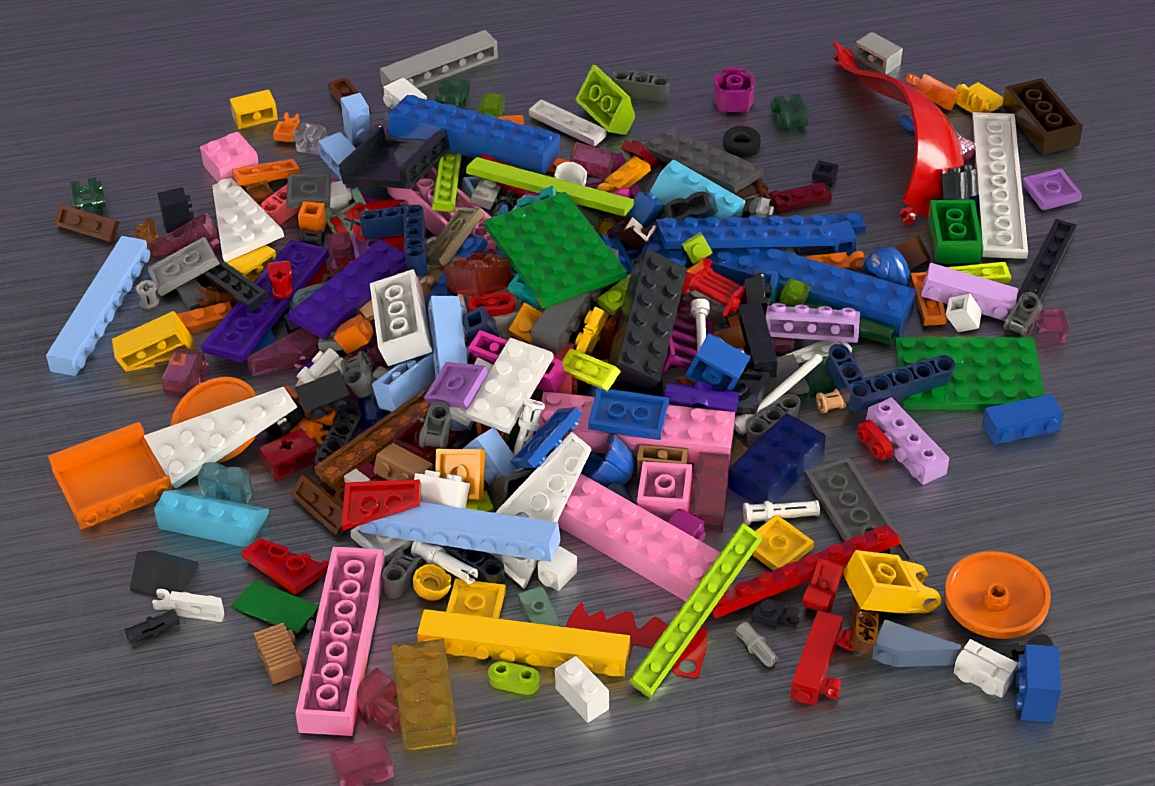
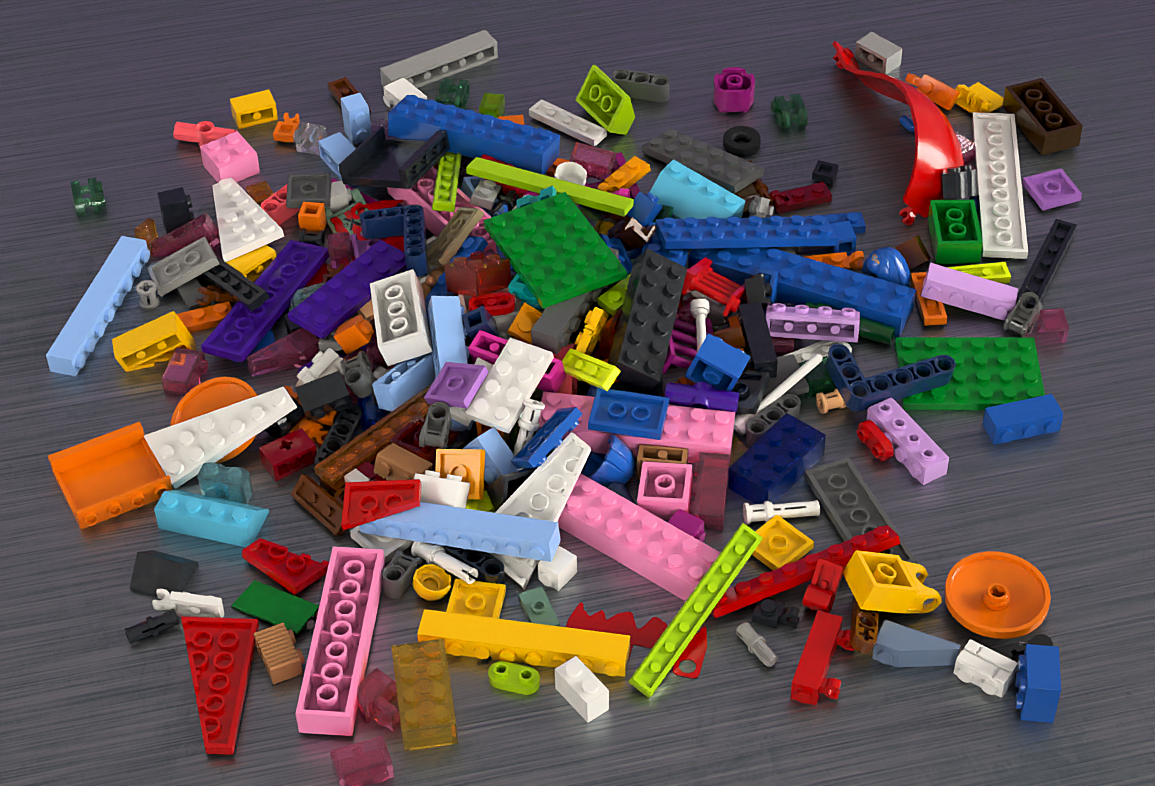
(86, 223): reddish brown plate -> none
(199, 133): none -> coral piece
(220, 669): none -> red wing
(269, 171): orange plate -> none
(280, 279): red piece -> none
(637, 149): dark red plate -> none
(696, 205): black brick -> none
(696, 248): lime plate -> none
(794, 293): clear neon green brick -> none
(963, 312): white brick -> none

